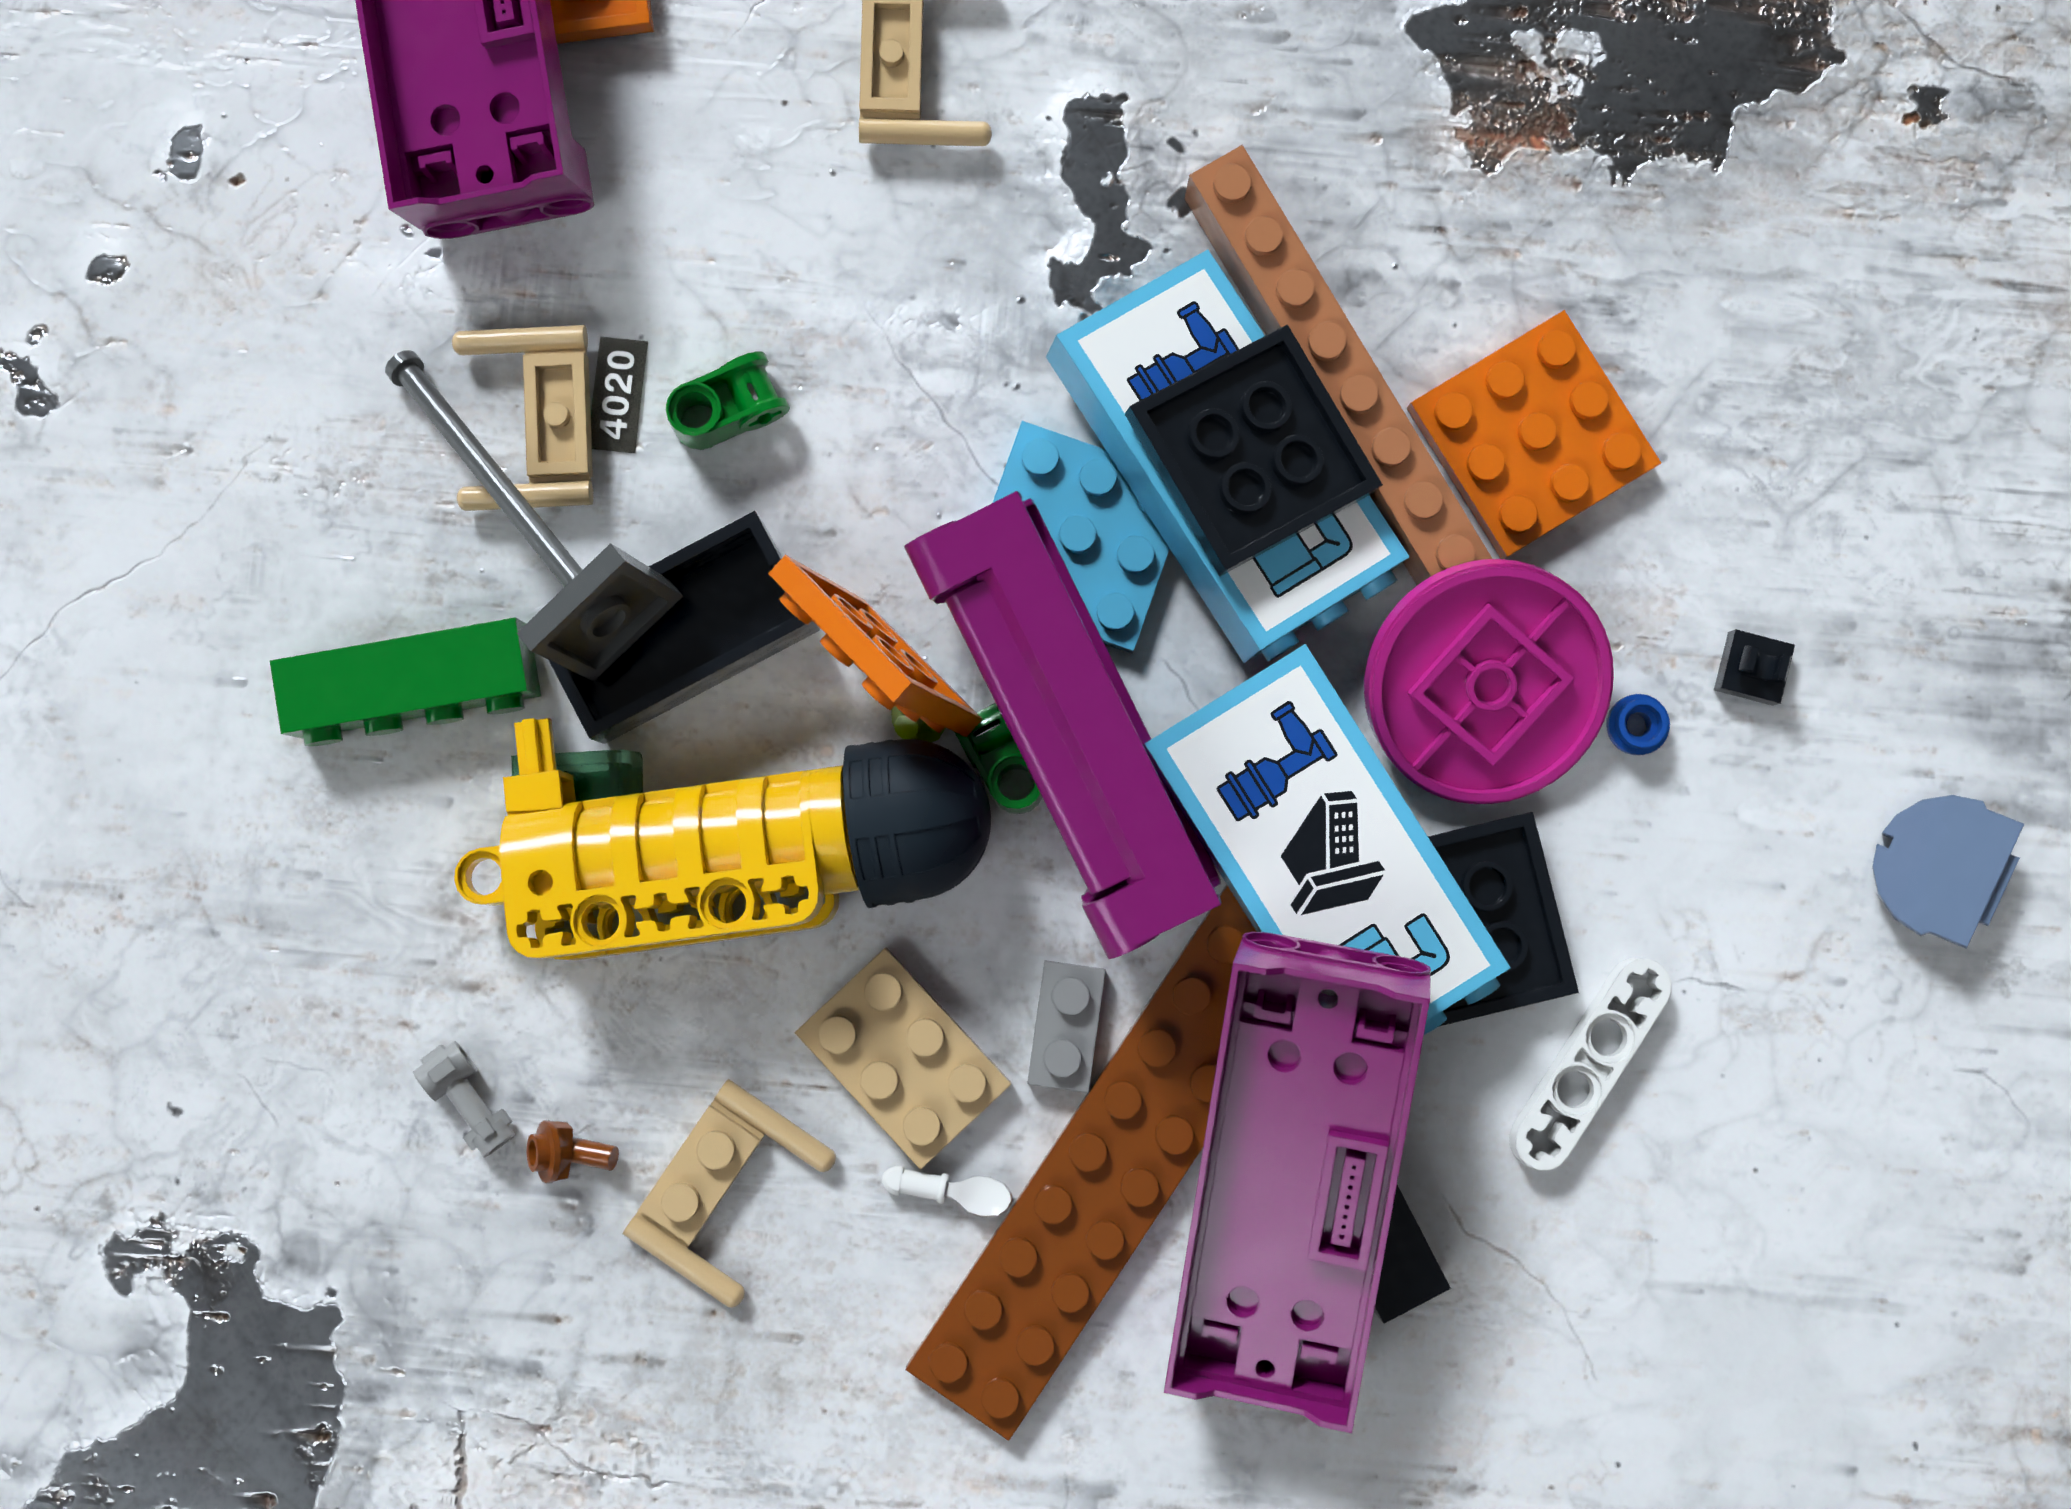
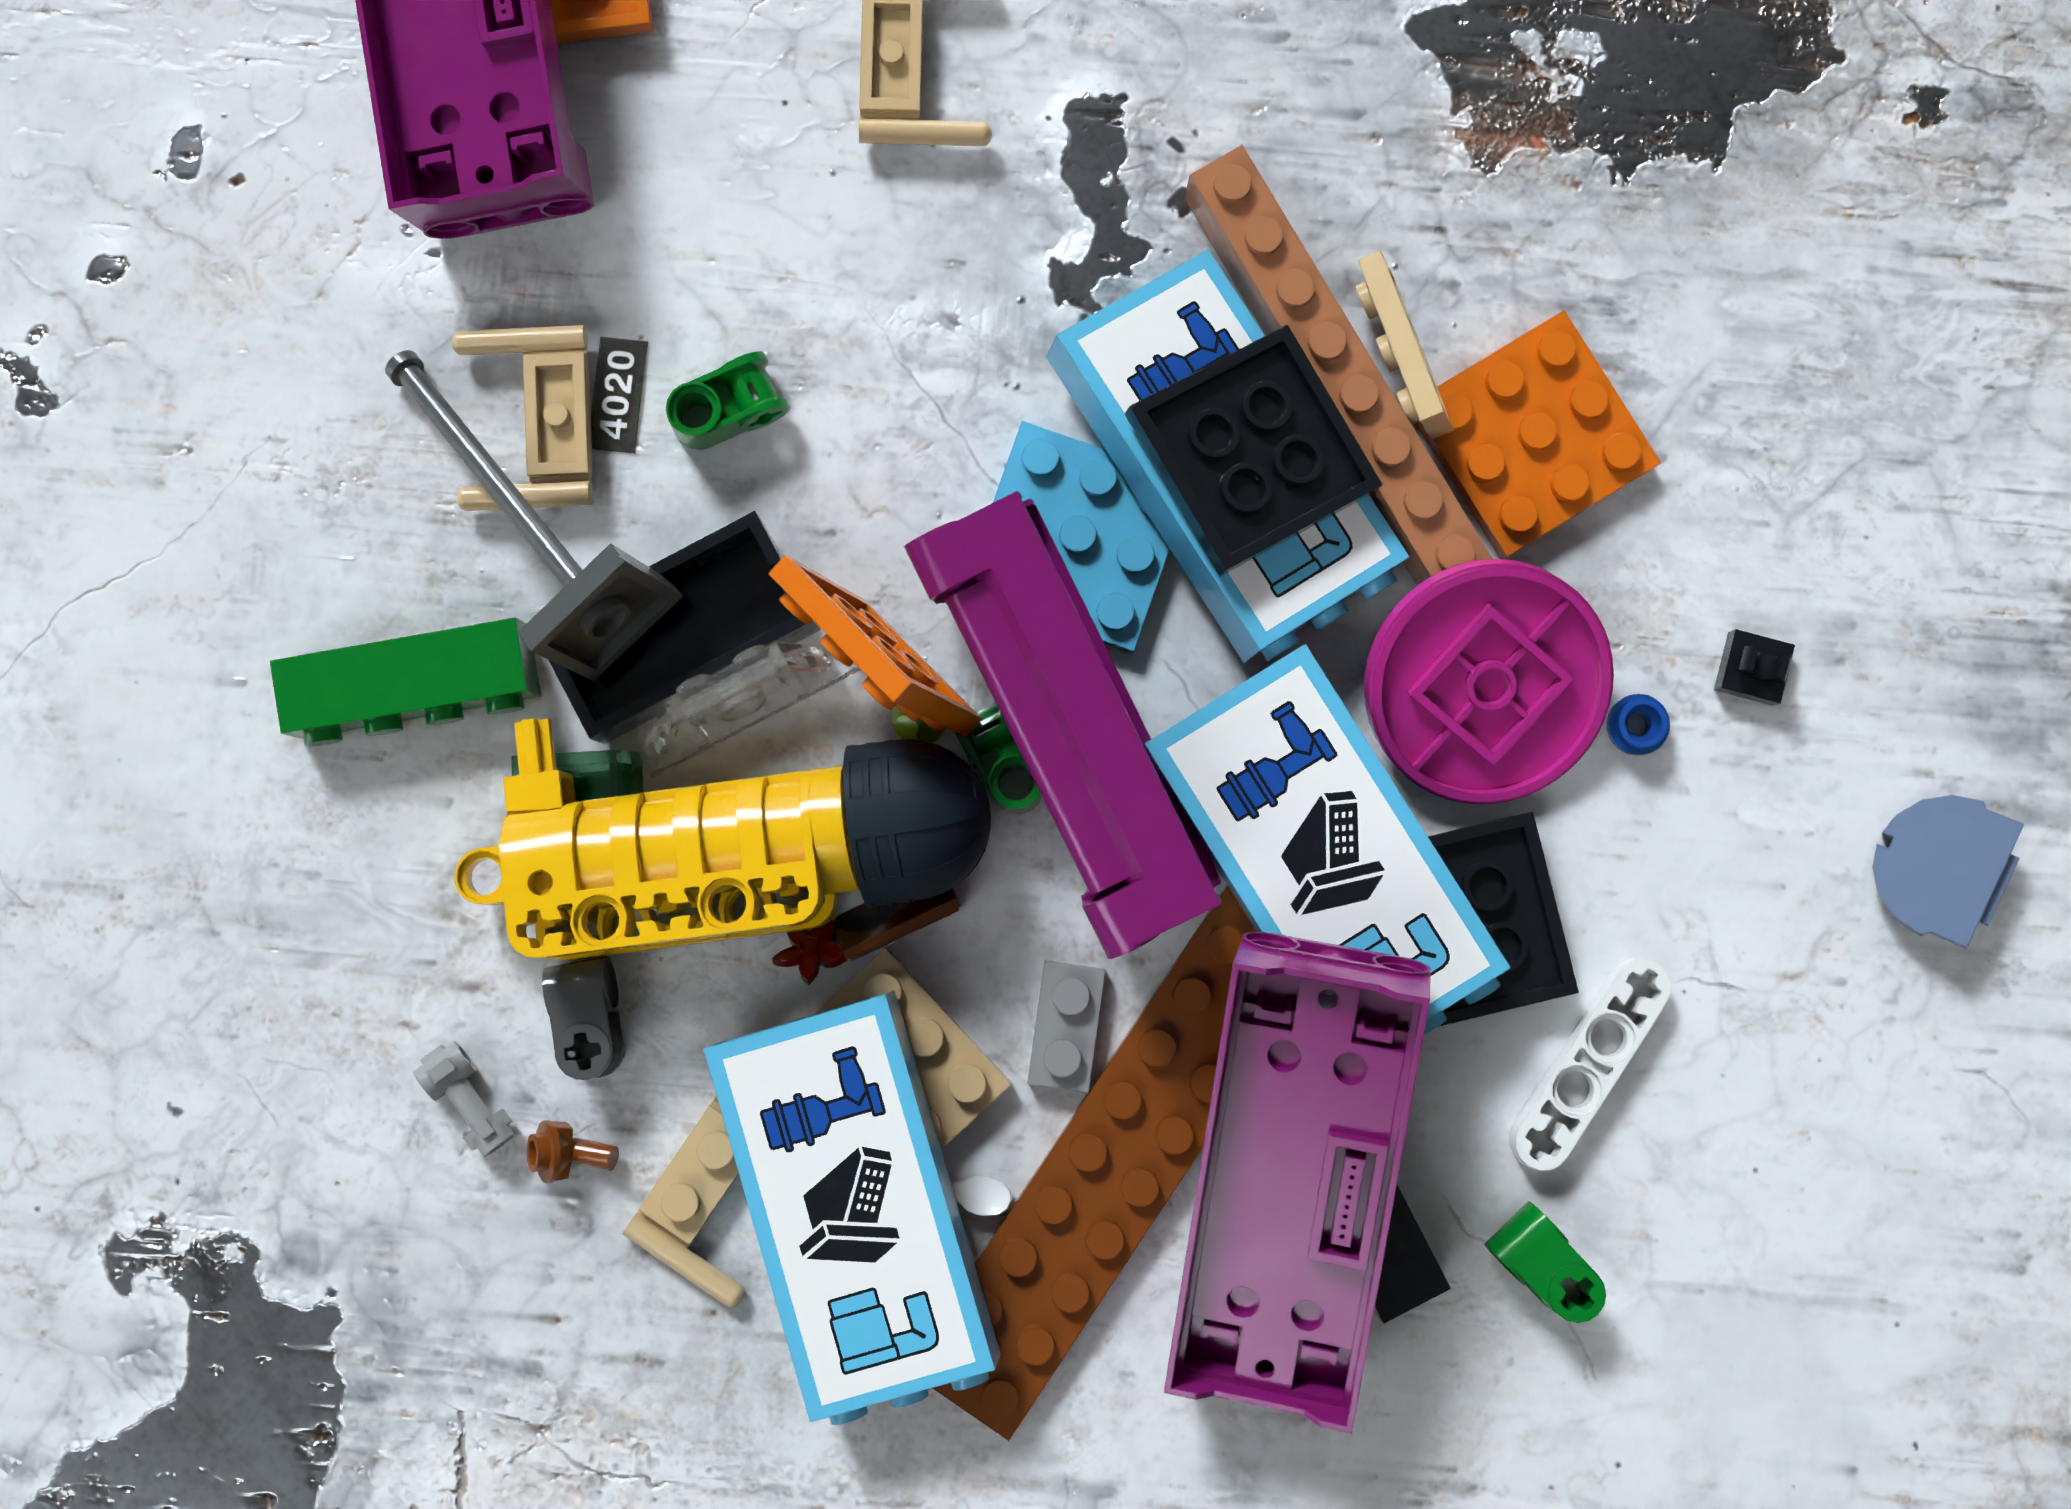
(582, 1010): none -> dark grey piece
(737, 698): none -> clear wing
(811, 951): none -> dark red plant
(853, 1209): none -> brick
(868, 929): none -> reddish brown slope
(1401, 346): none -> tan plate
(1542, 1258): none -> green piece

